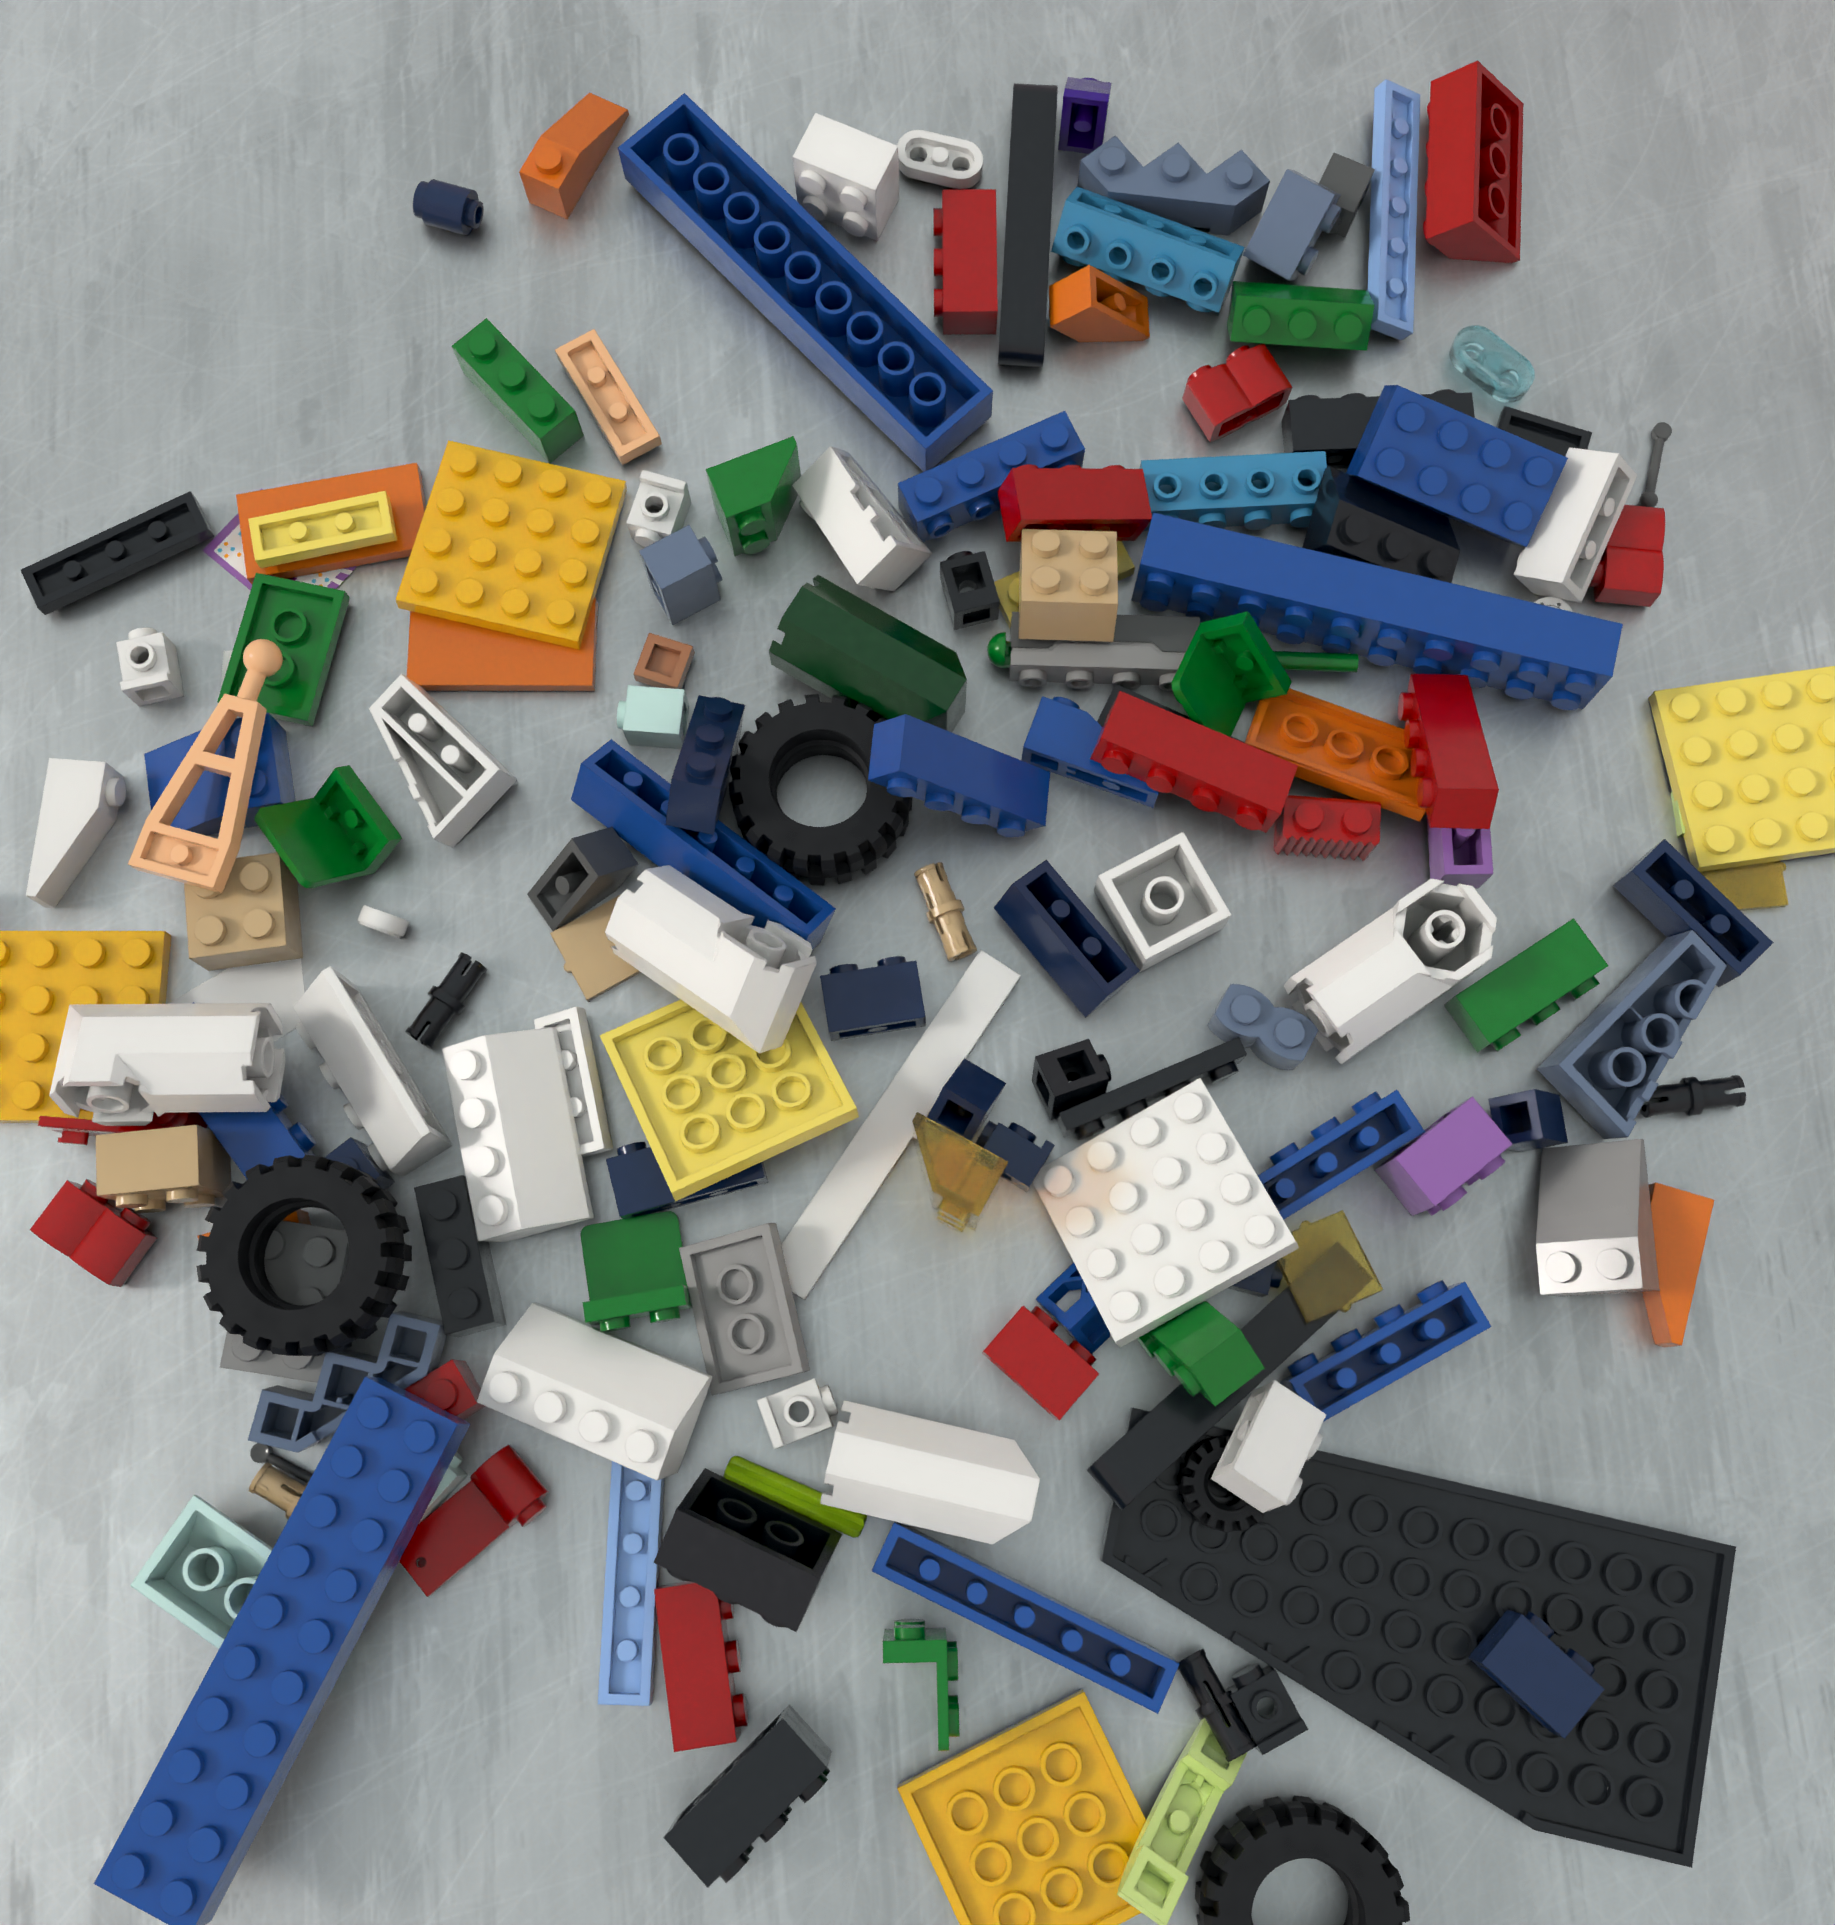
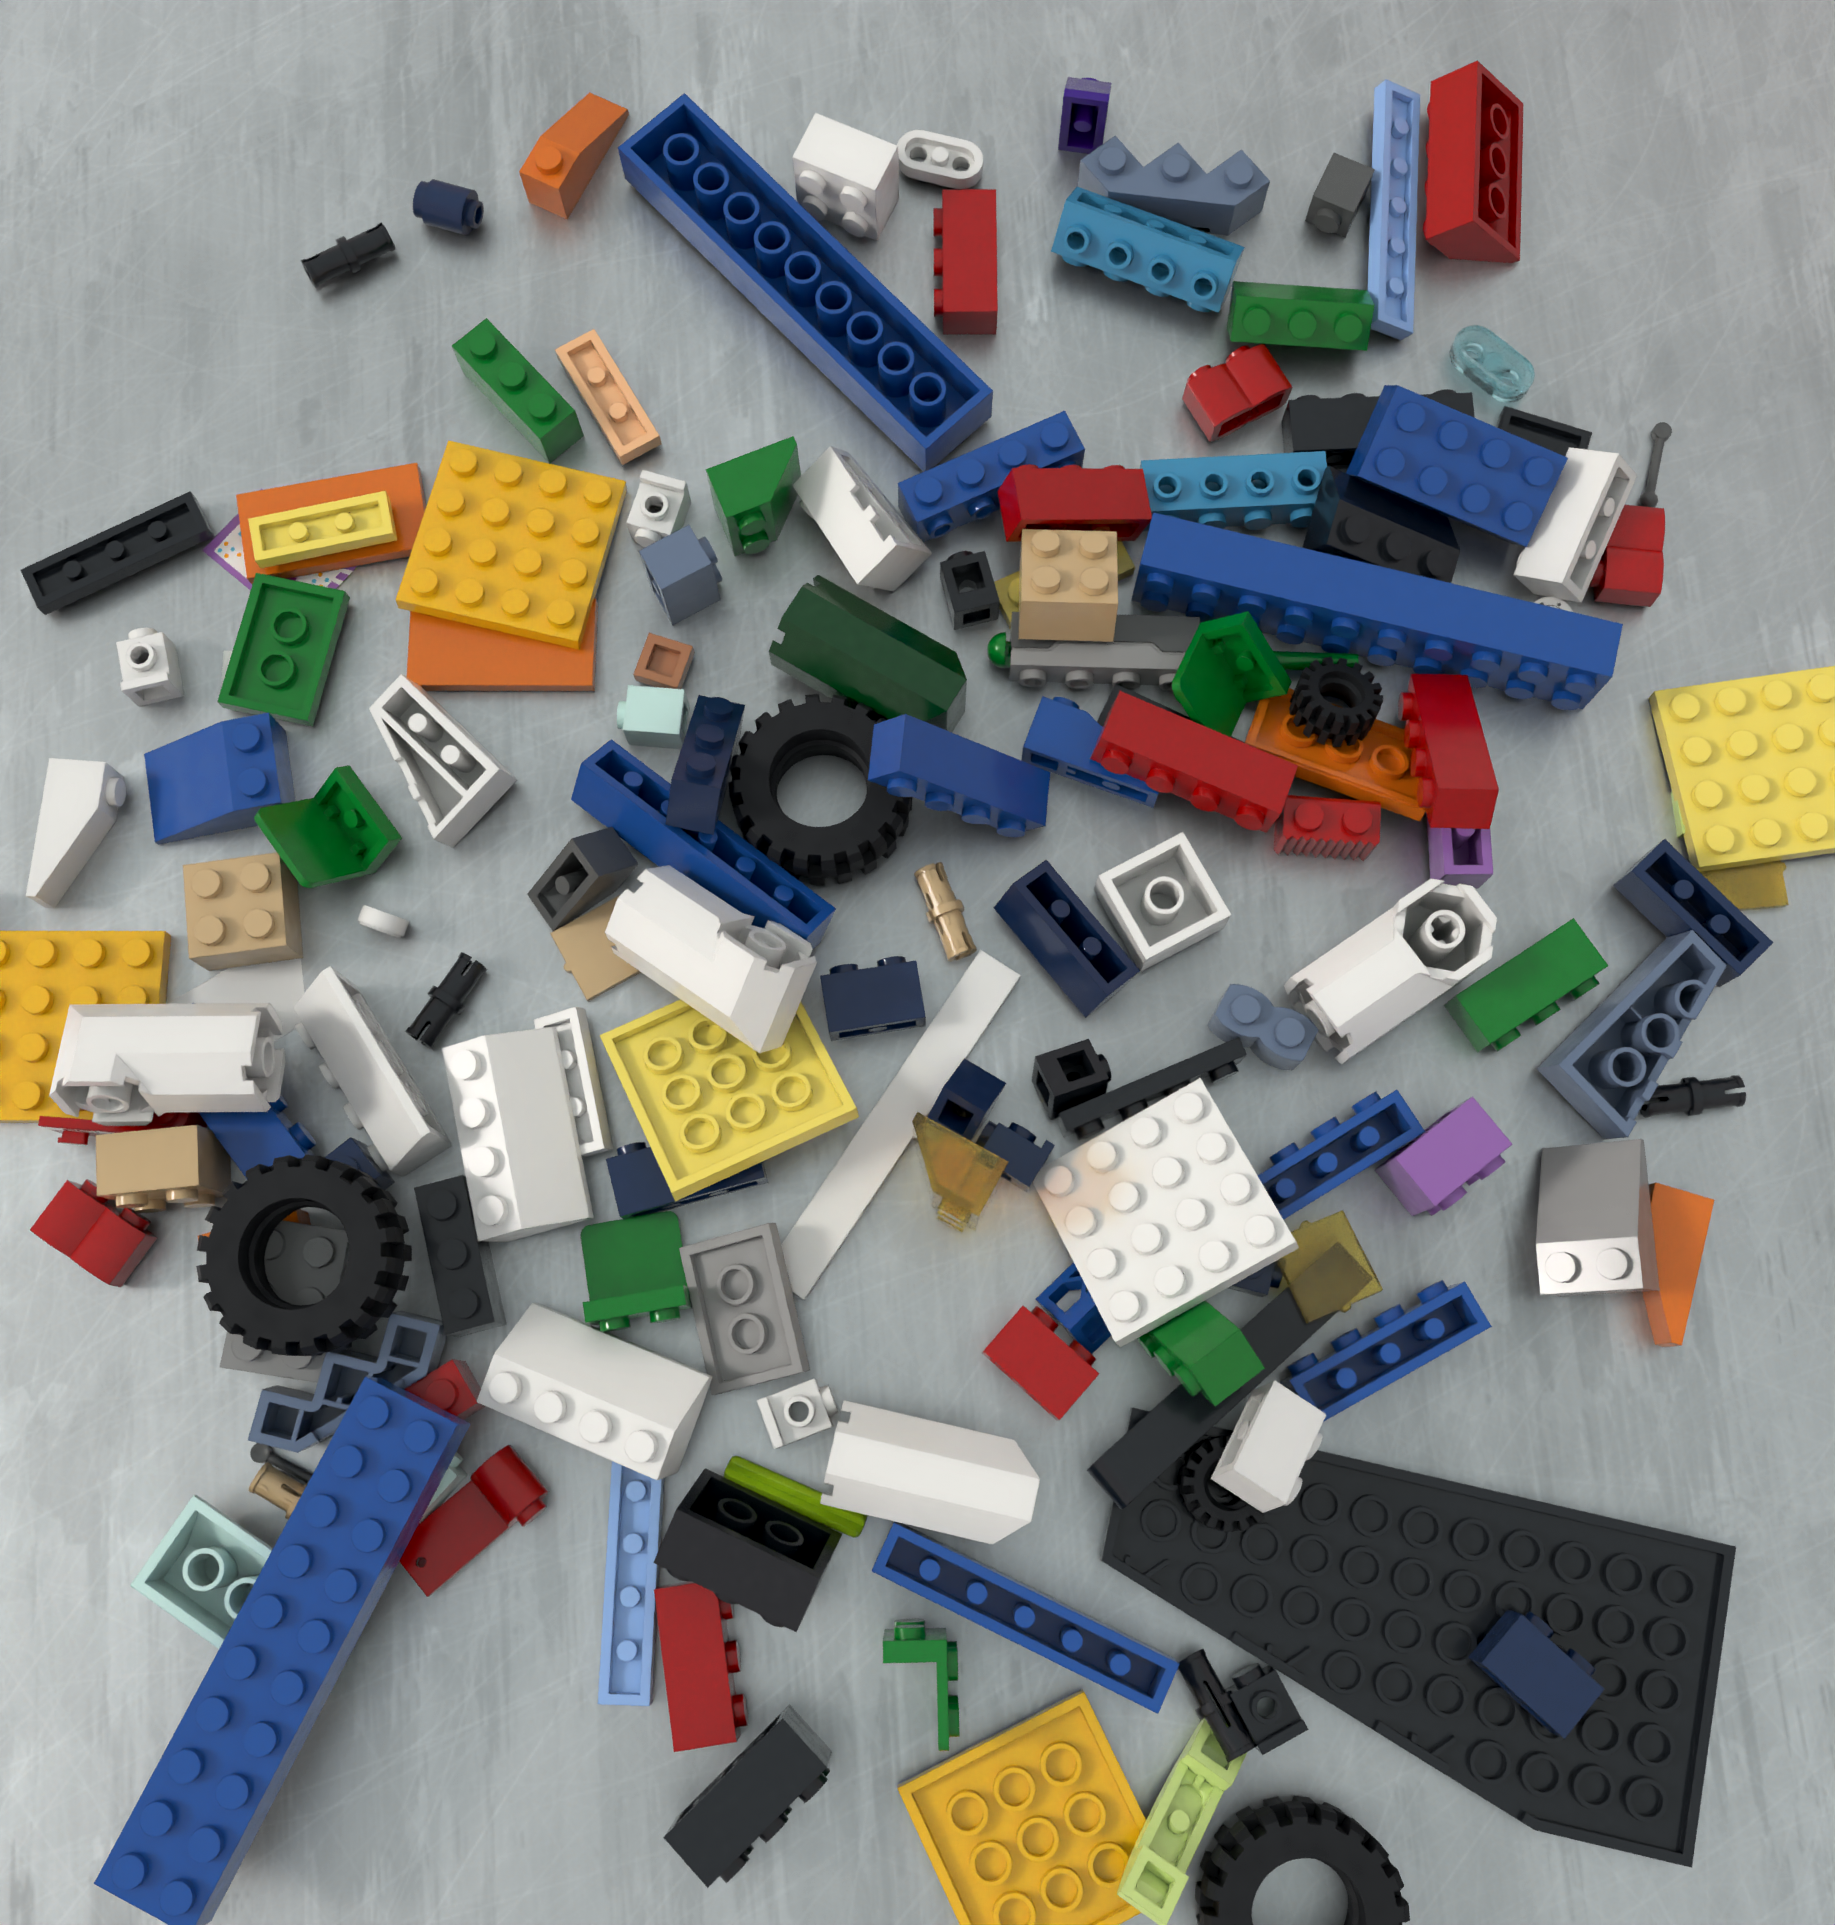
(194, 856): light nougat plate -> none
(348, 255): none -> black pin
(1028, 225): black beam -> none
(1097, 308): orange slope -> none
(1293, 225): sand blue brick -> none
(1342, 683): none -> black tyre
(1530, 1119): dark blue brick -> none

